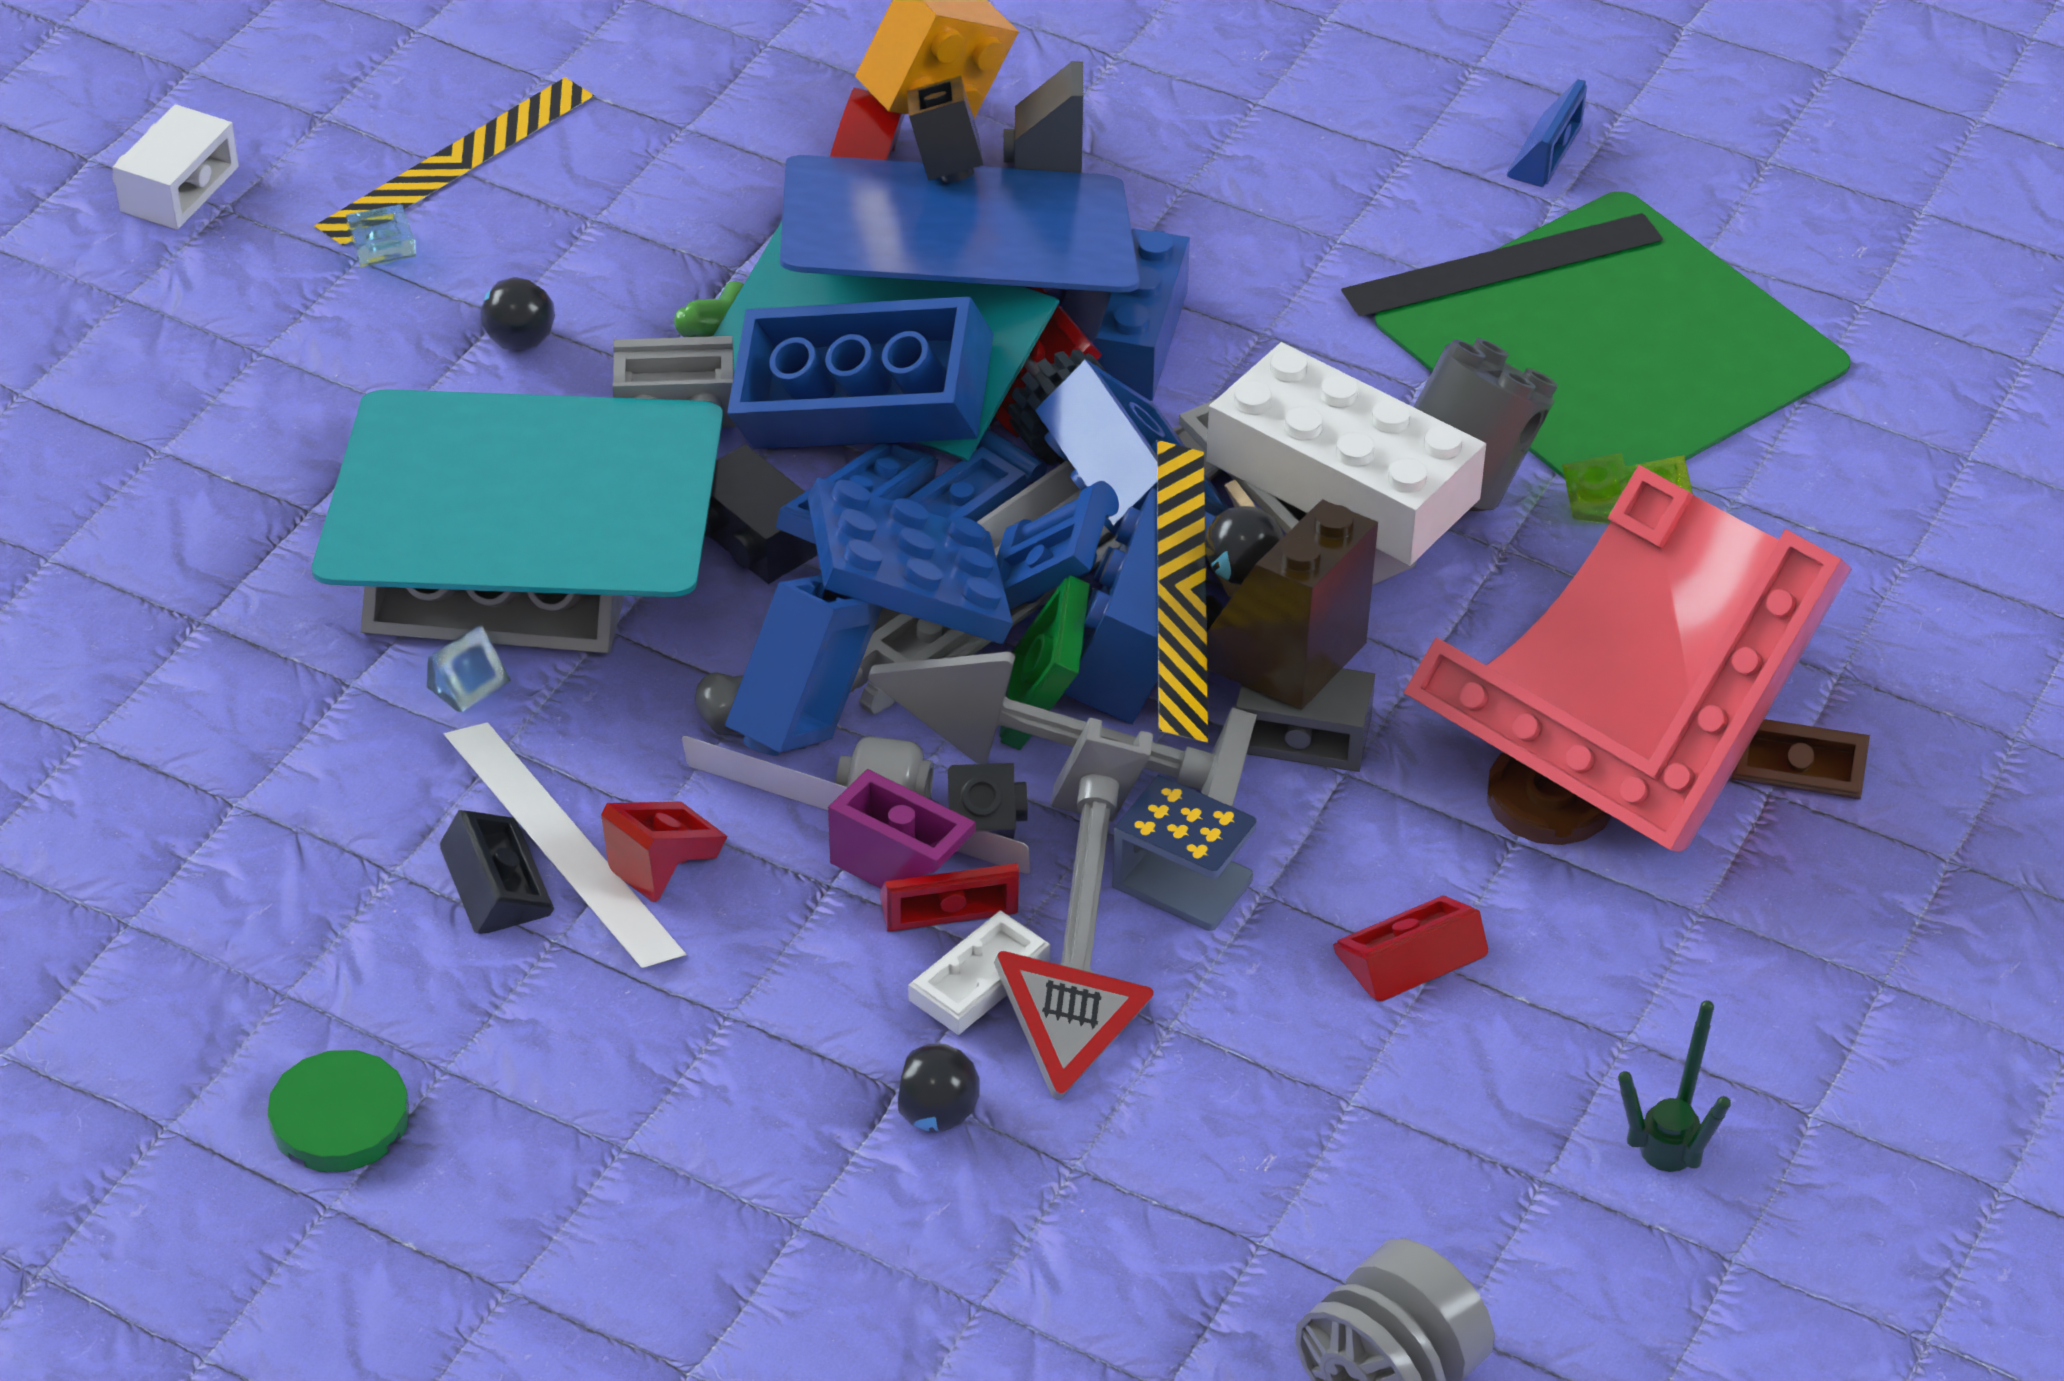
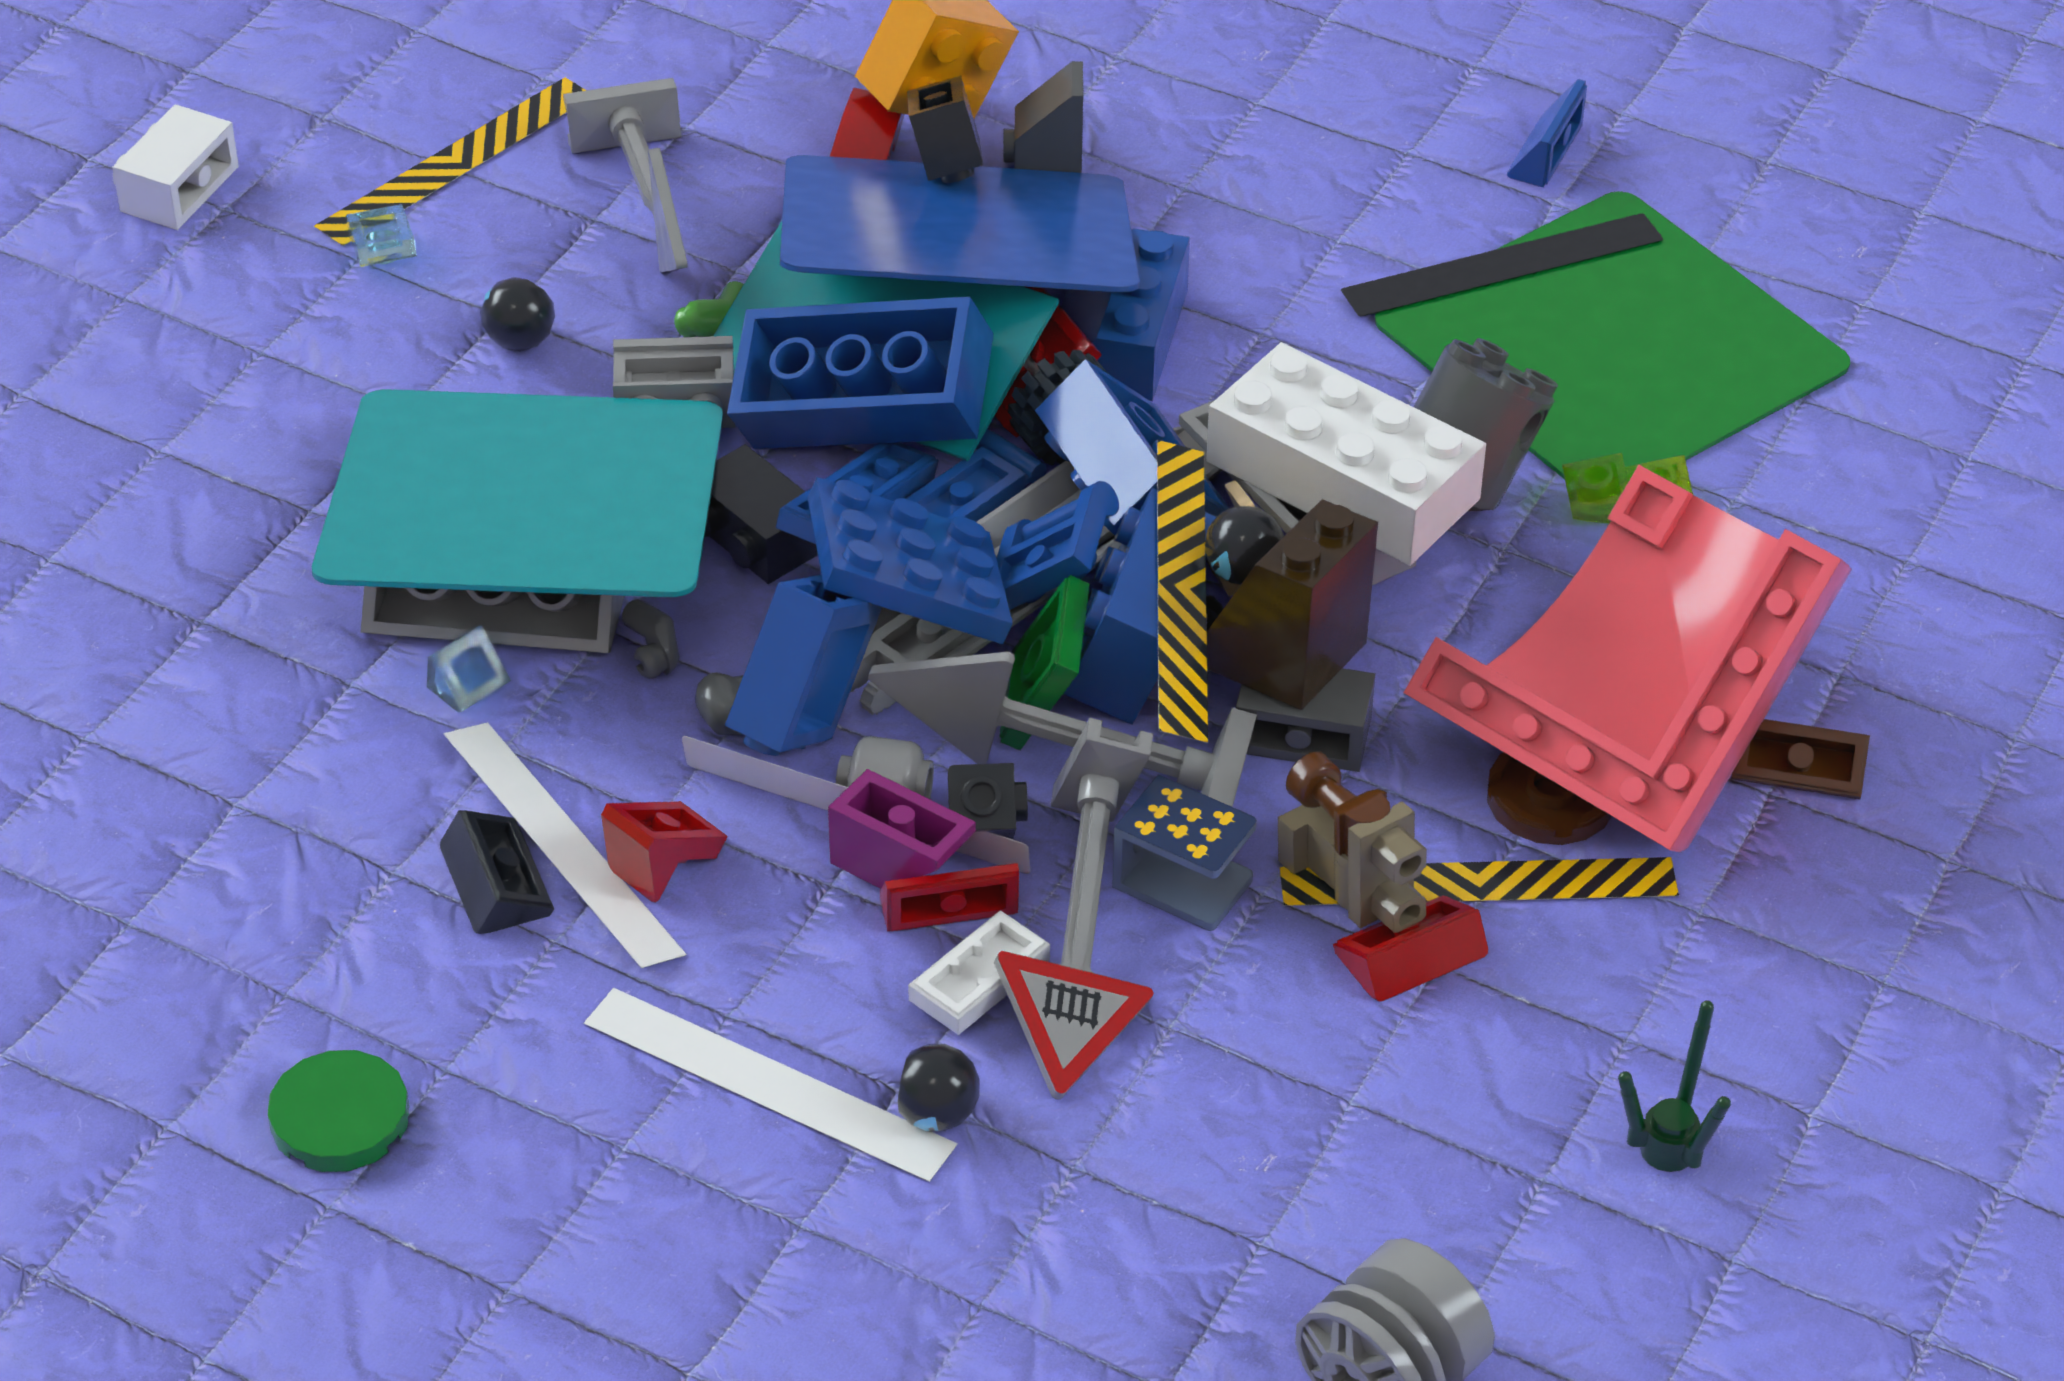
(629, 119): none -> light grey piece
(658, 629): none -> dark grey arm
(771, 1084): none -> white sticker
(1353, 845): none -> dark tan hips
(1513, 880): none -> sticker

